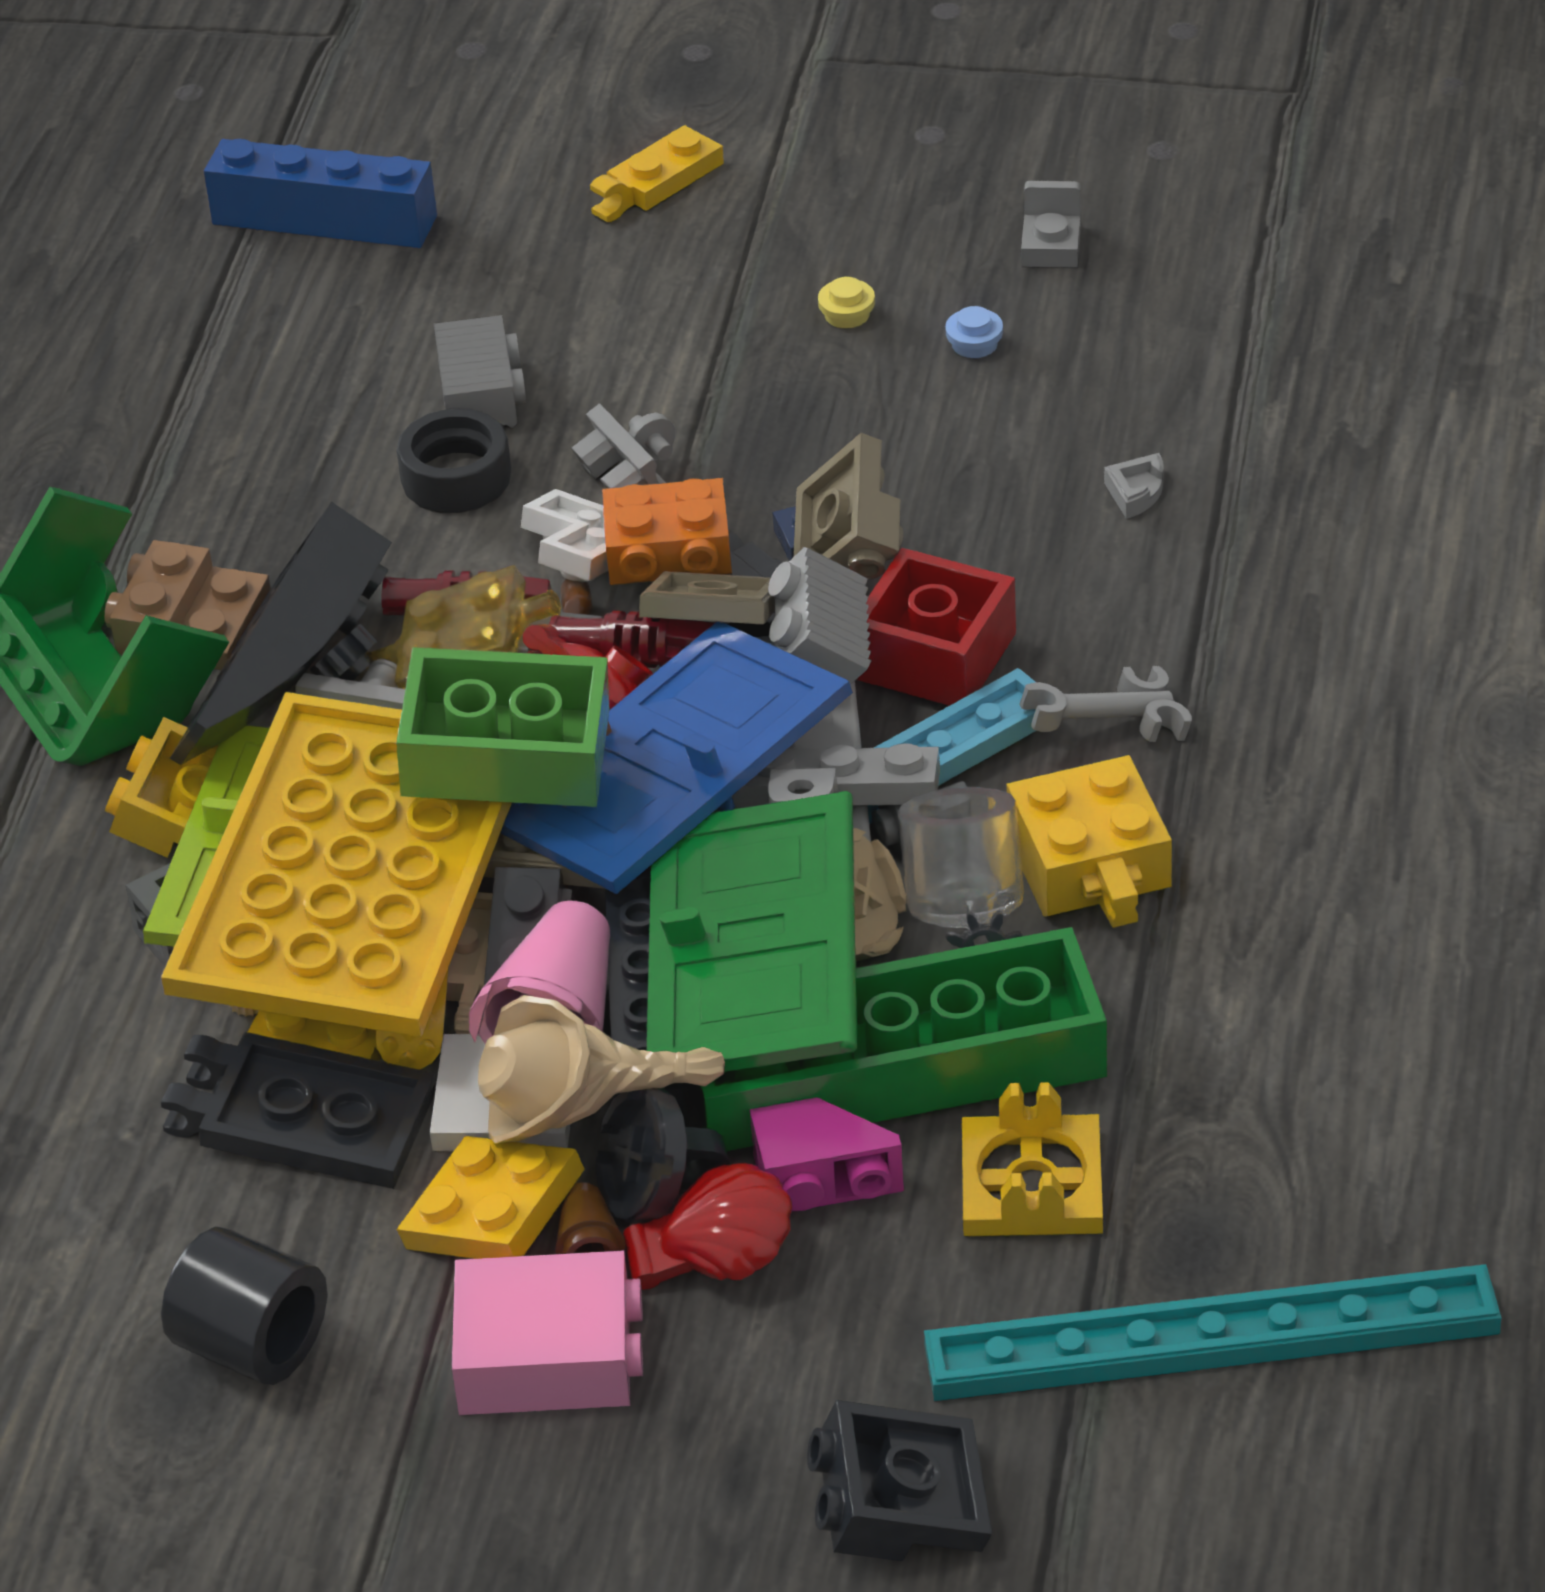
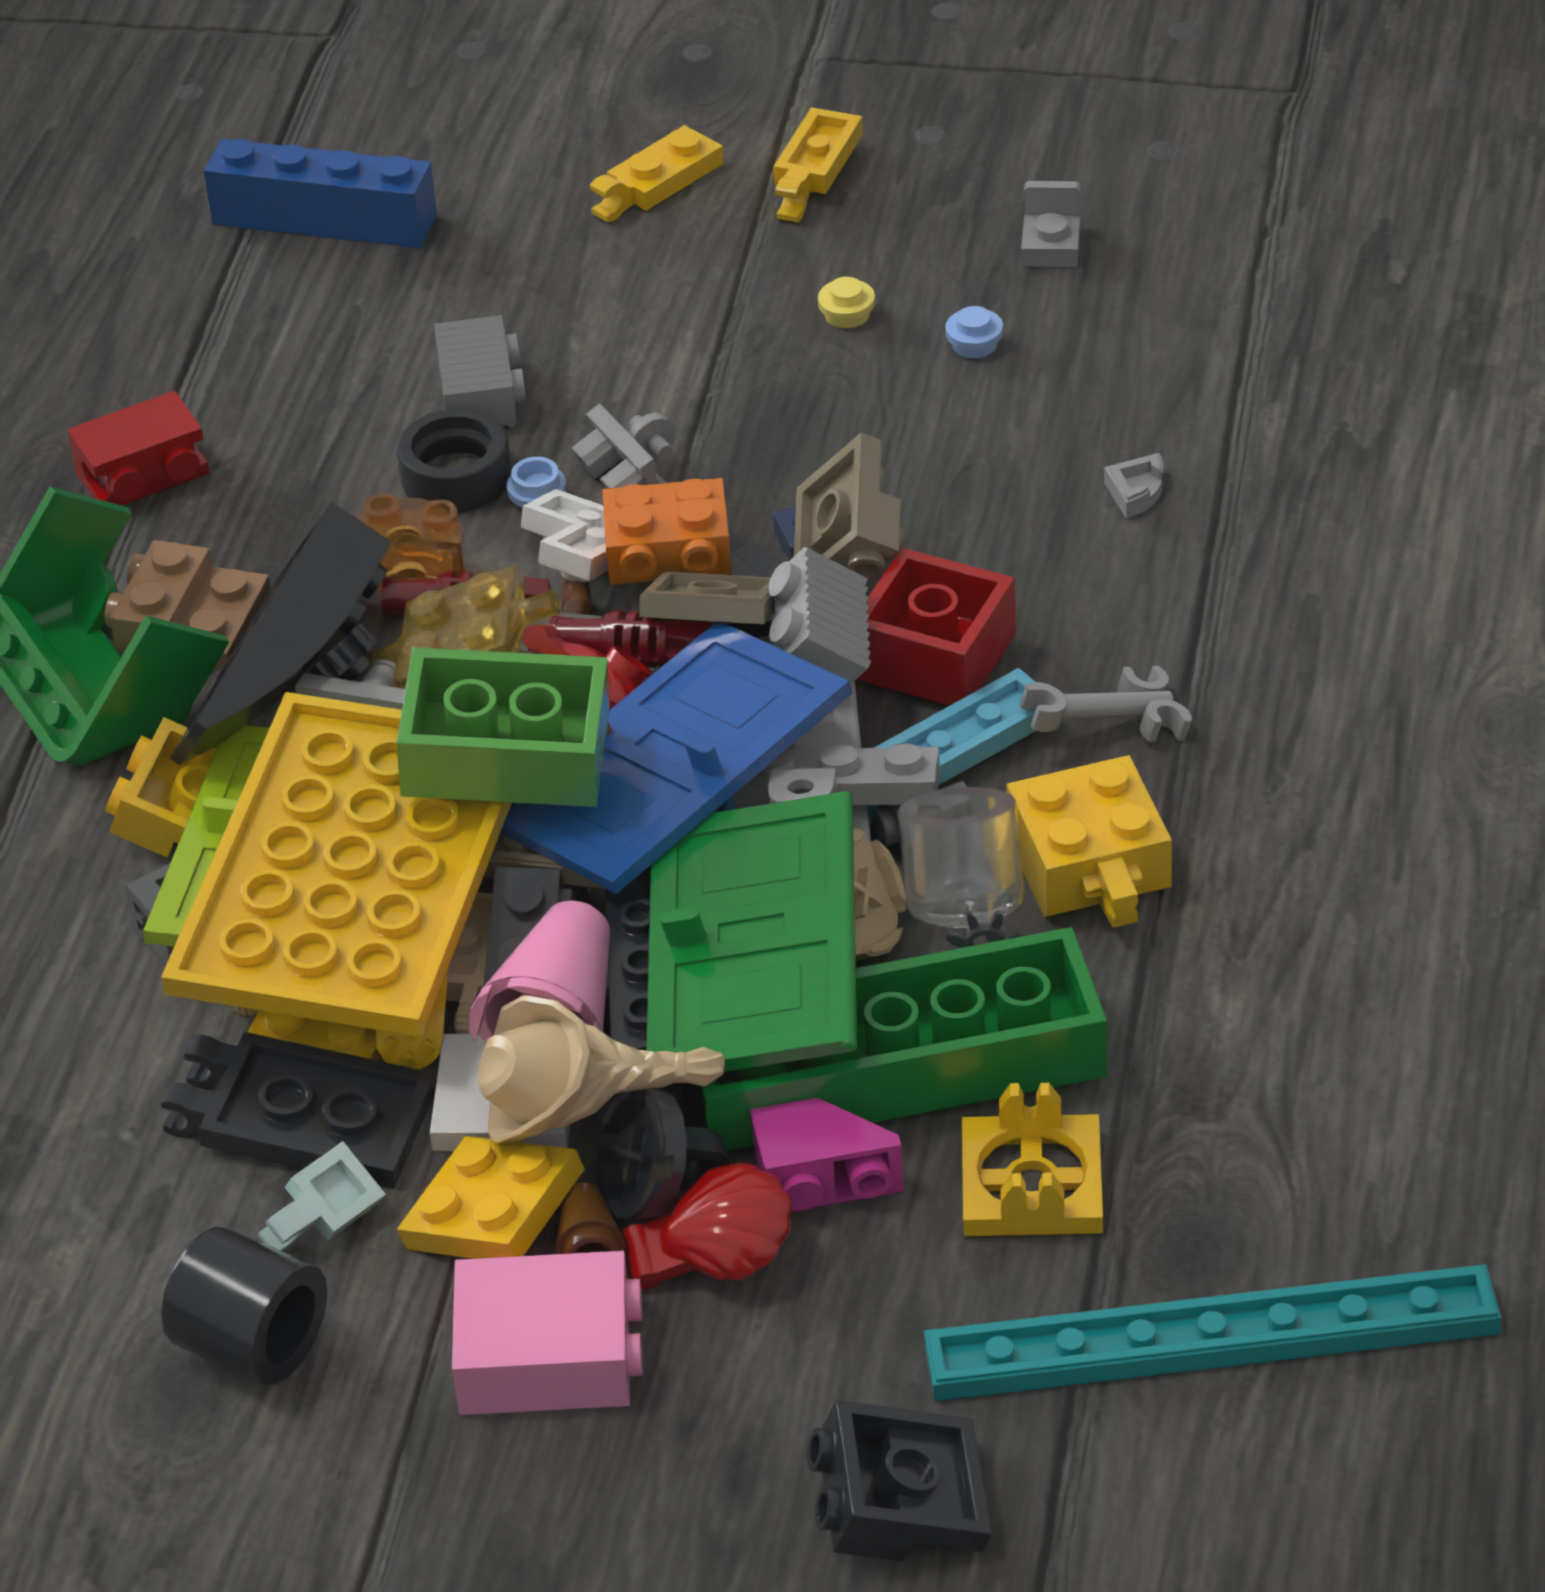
(138, 450): none -> red brick
(327, 1195): none -> light aqua plate
(422, 534): none -> clear orange cylinder
(533, 479): none -> light blue plate
(814, 158): none -> yellow plate

